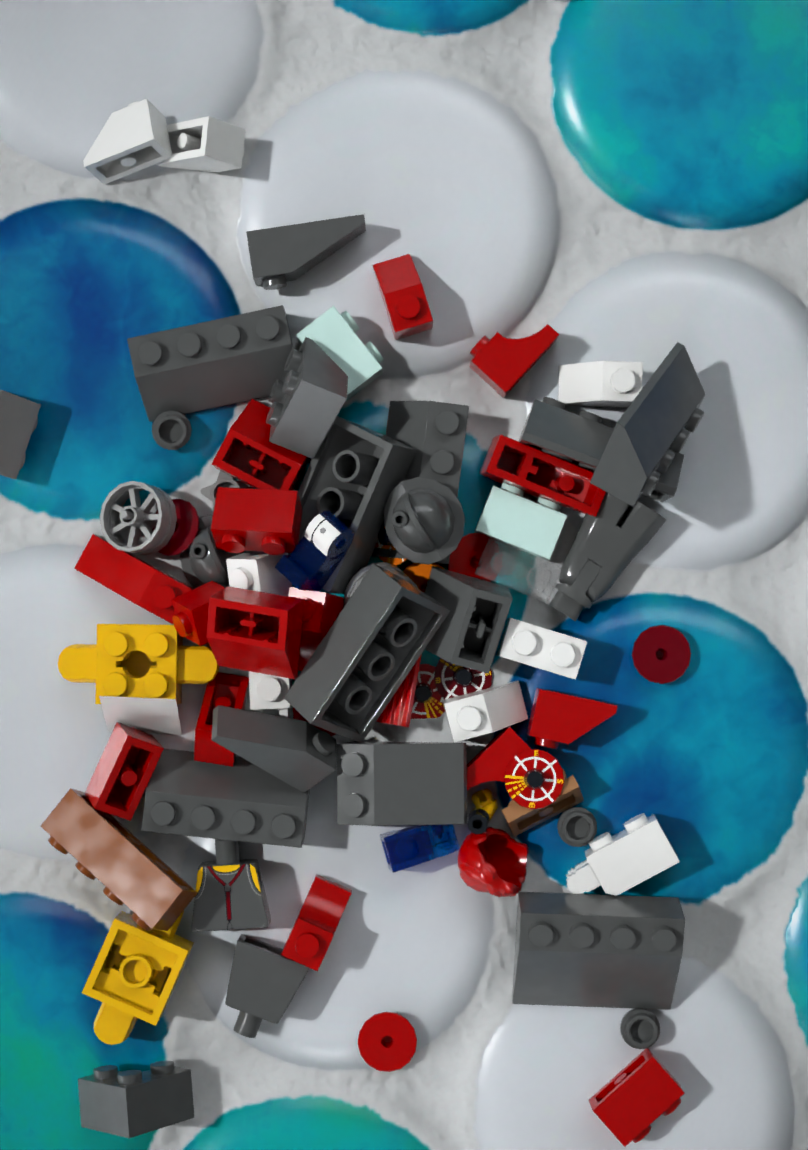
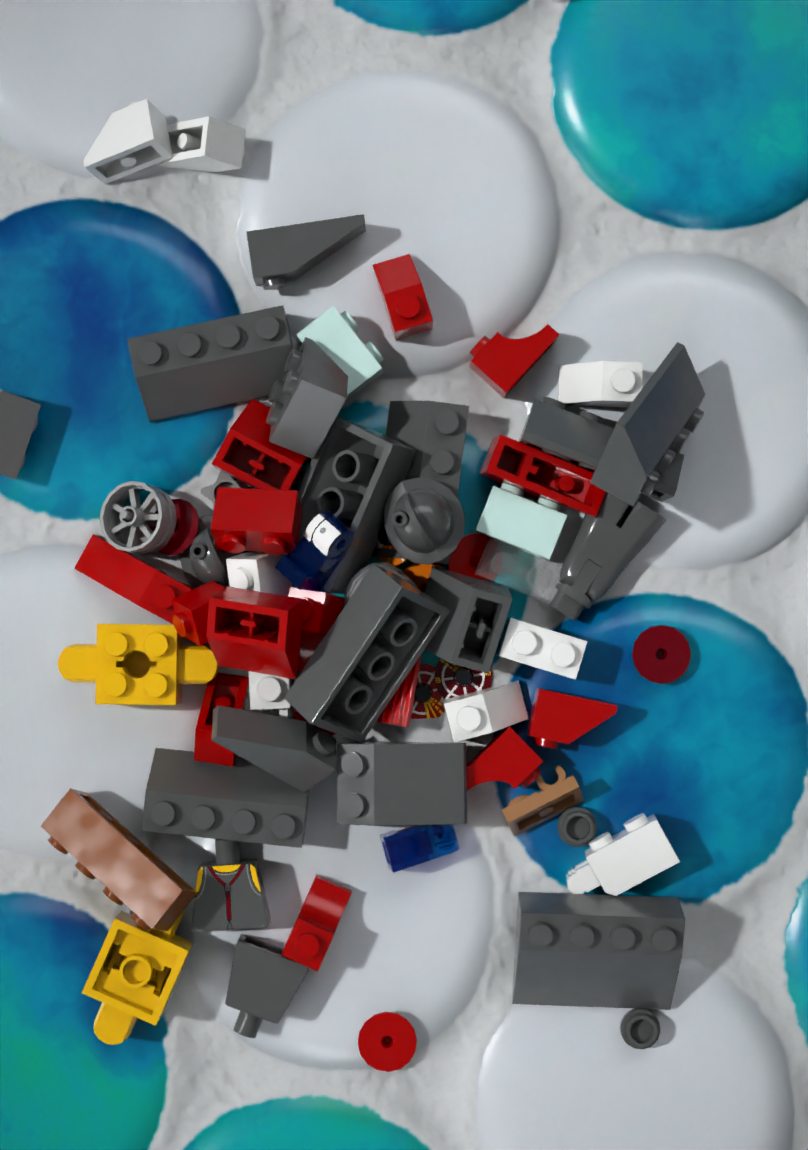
(123, 771): red brick -> none
(135, 1100): dark grey brick -> none
(144, 714): white sticker -> none
(171, 430): dark grey plate -> none
(482, 813): arm -> none
(493, 862): red hair -> none
(534, 779): red piece -> none
(637, 1098): red brick -> none

